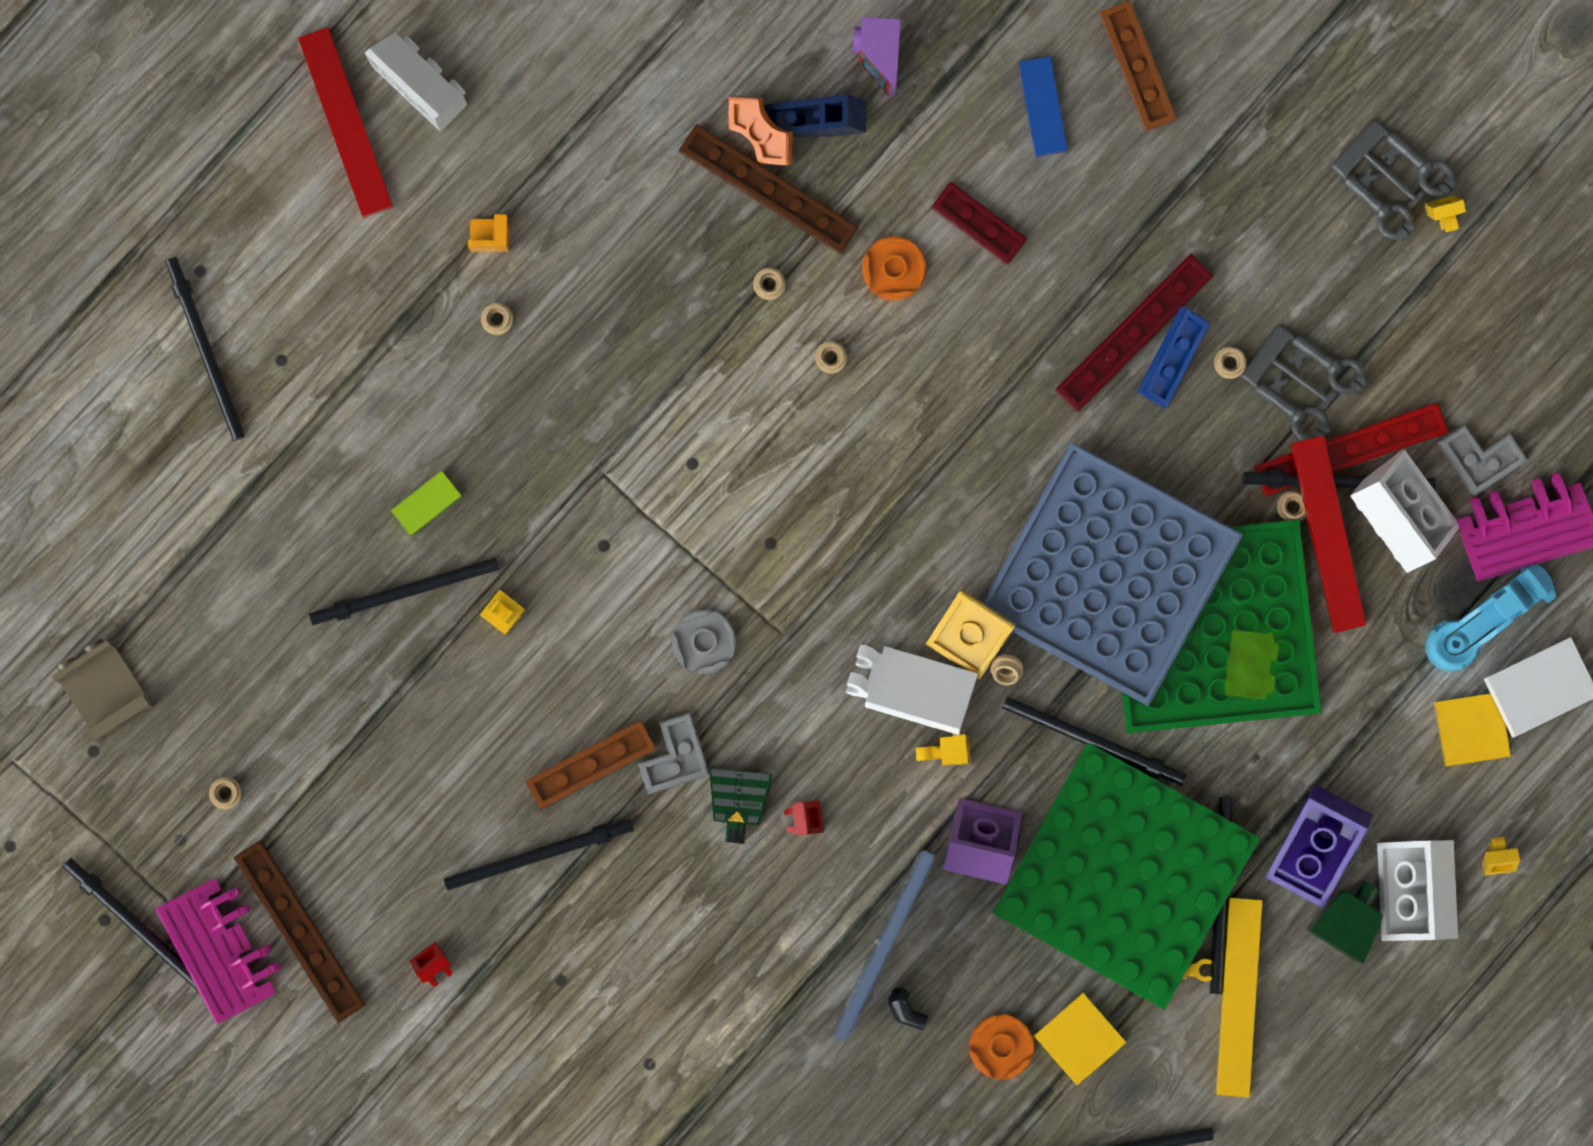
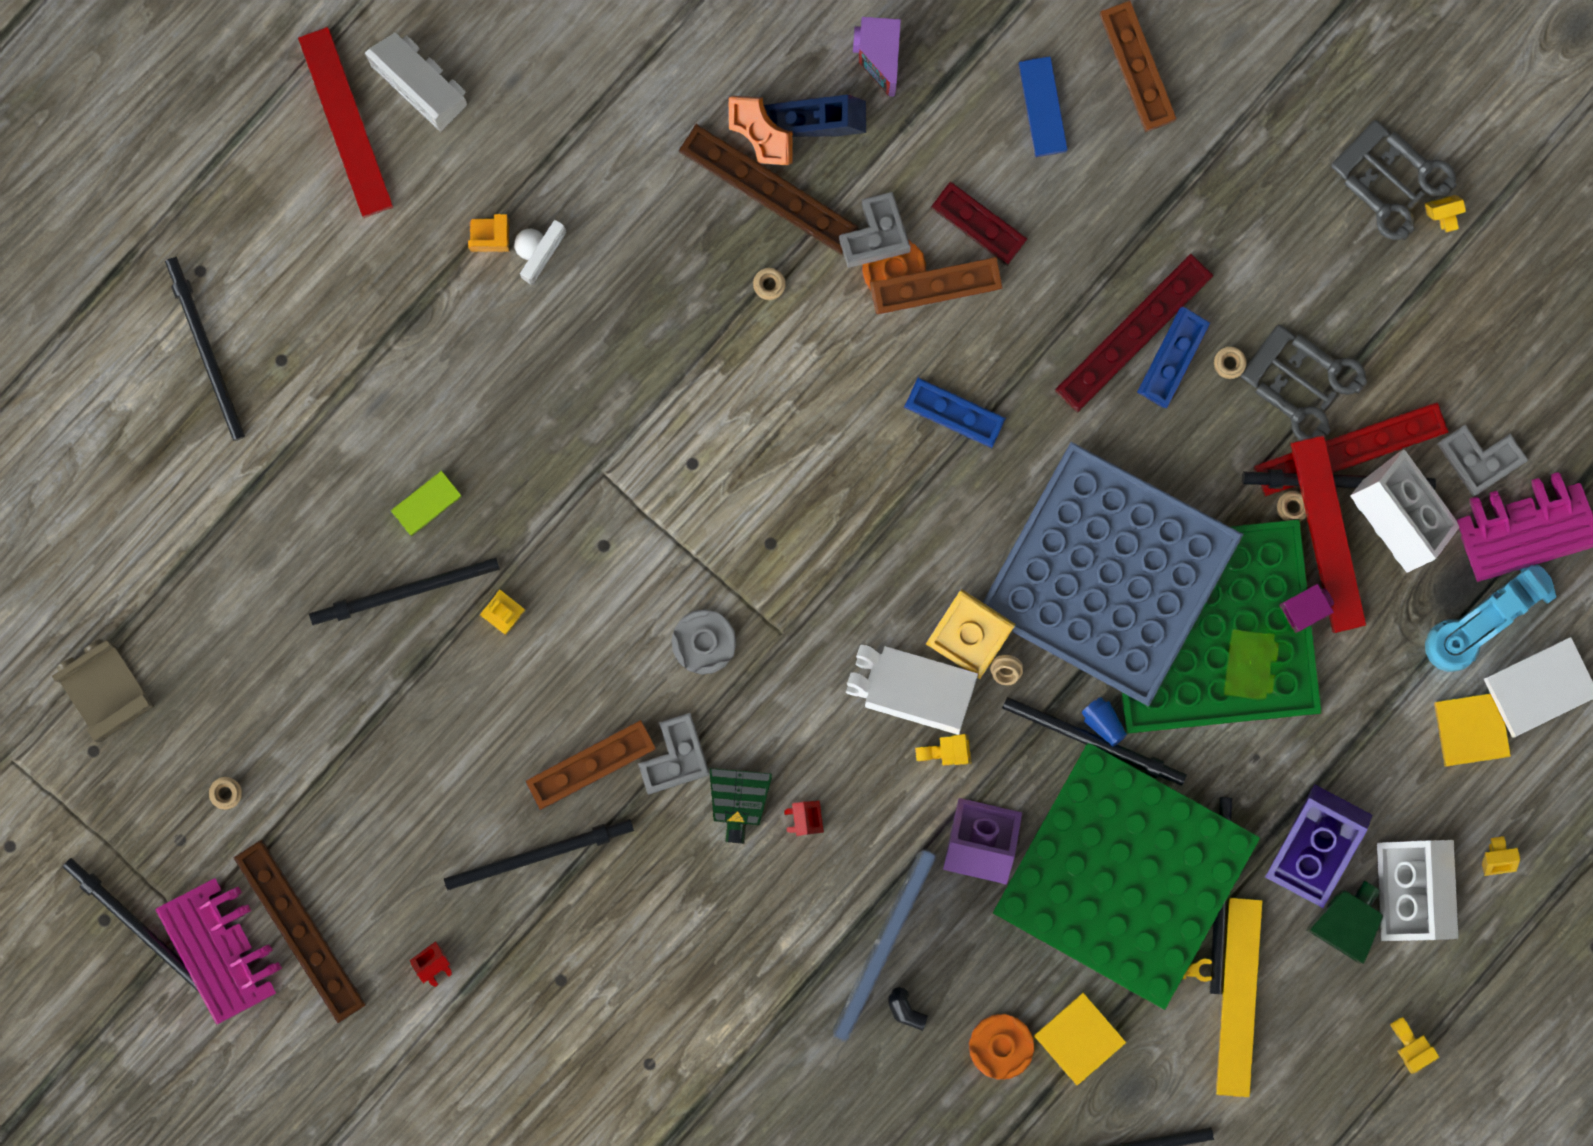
(490, 311): tan plate -> none
(537, 249): none -> white tile
(833, 347): tan plate -> none
(883, 237): none -> light grey tile
(936, 285): none -> dark orange plate
(954, 413): none -> blue tile
(1104, 721): none -> blue cone
(1307, 607): none -> magenta brick
(1417, 1051): none -> yellow piece

